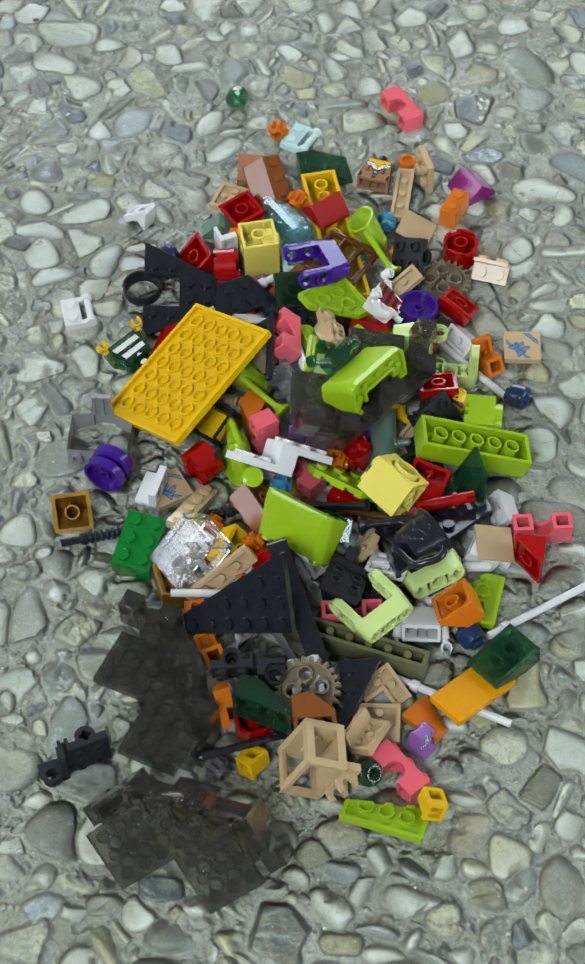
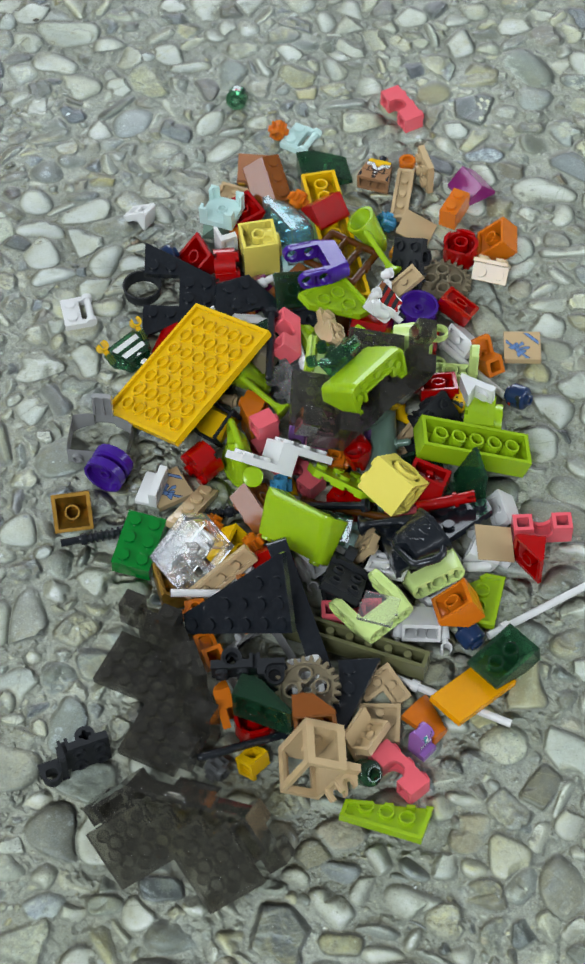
(221, 211): none -> light aqua panel
(378, 609): none -> clear piece
(432, 804): yellow brick -> none
(475, 388): none -> white slope
(498, 240): none -> orange slope

